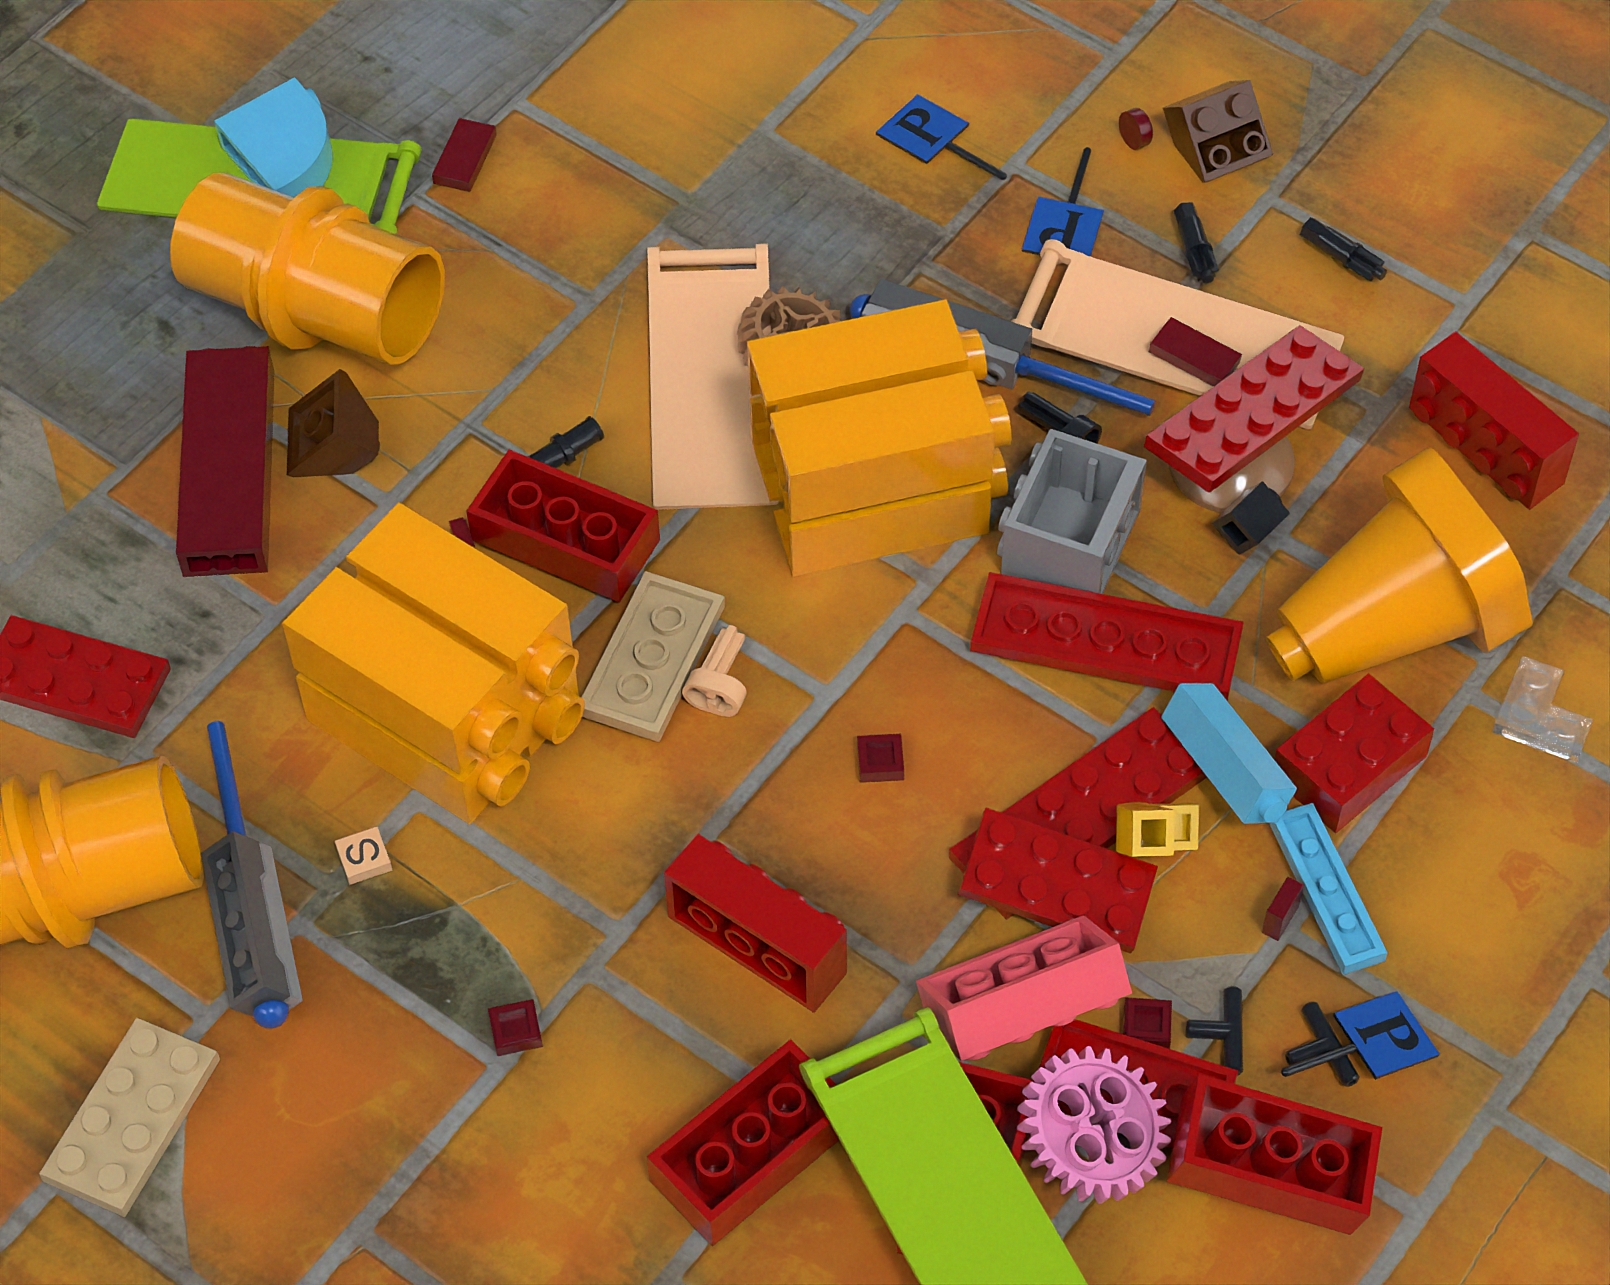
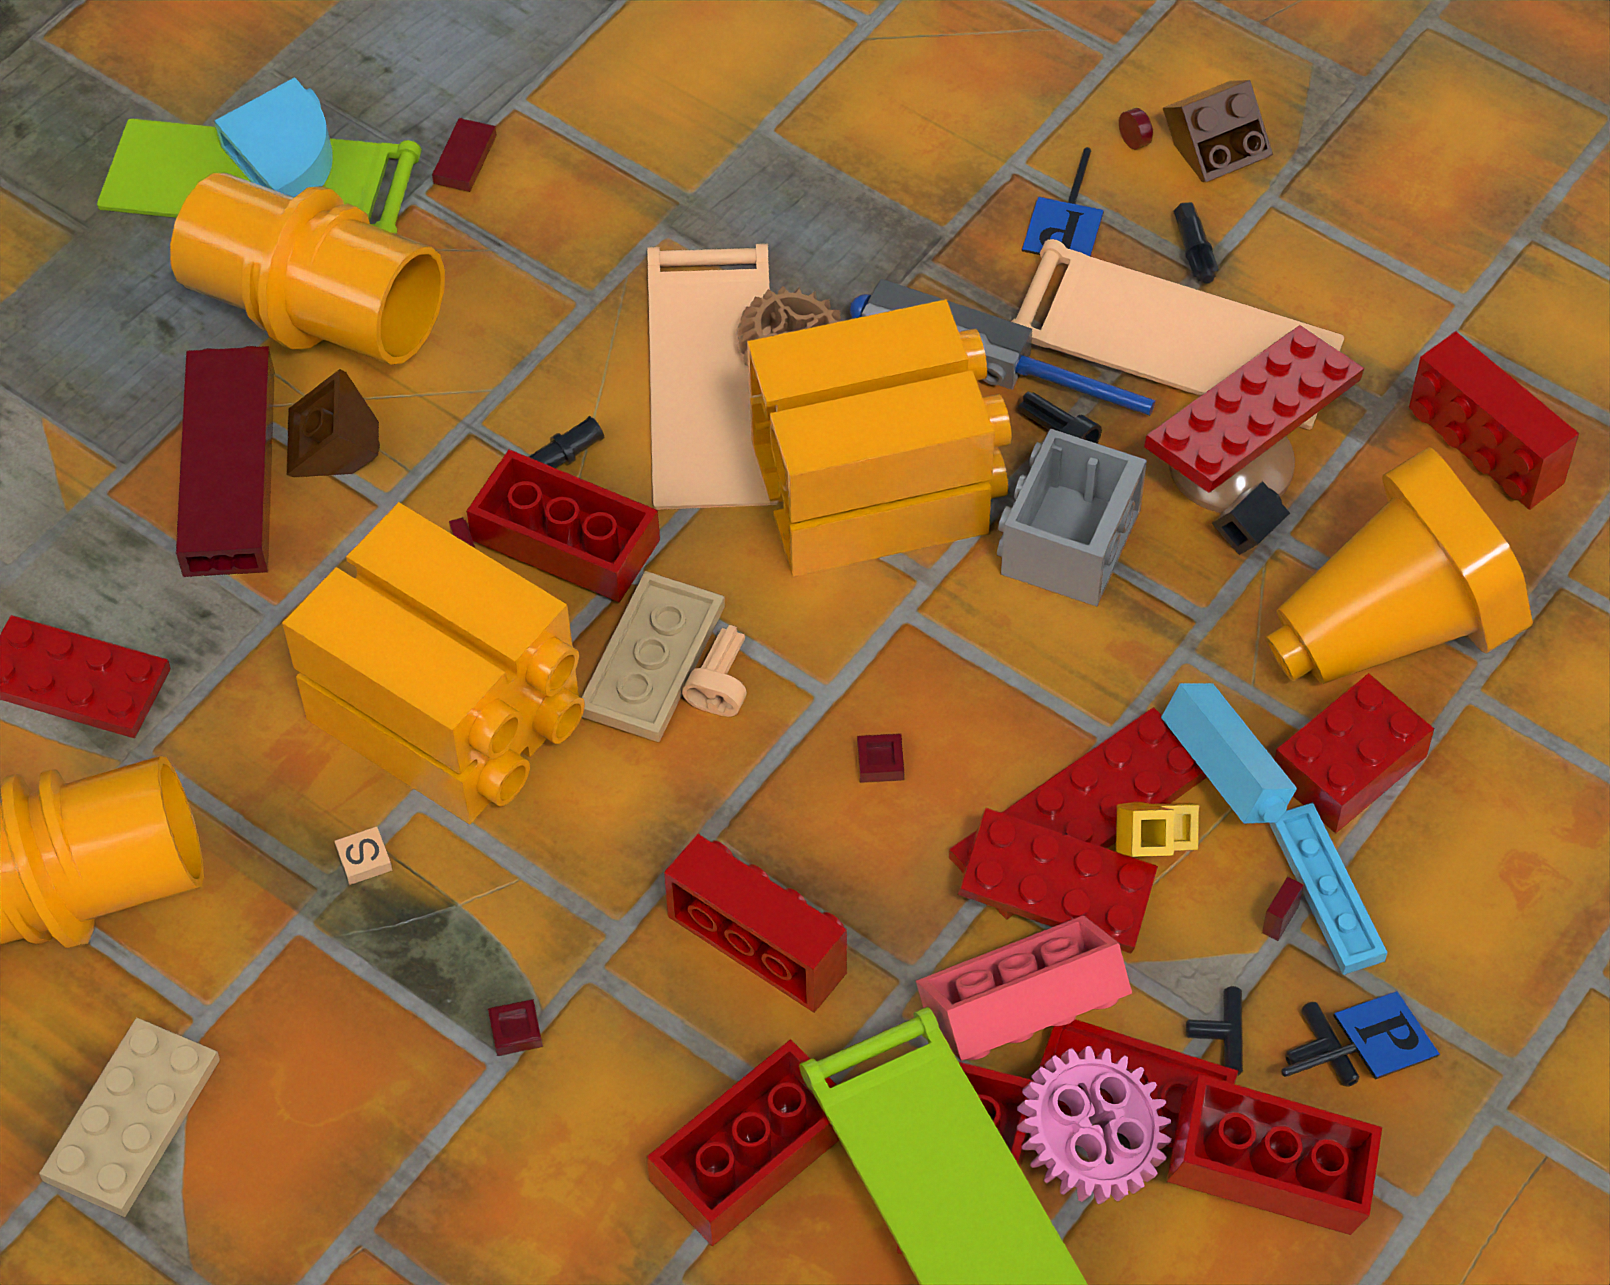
(248, 908): dark grey piece -> none
(926, 130): blue piece -> none
(1104, 635): red plate -> none
(1148, 1020): dark red tile -> none
(1194, 352): dark red tile -> none
(1349, 253): black piece -> none
(1531, 717): clear plate -> none

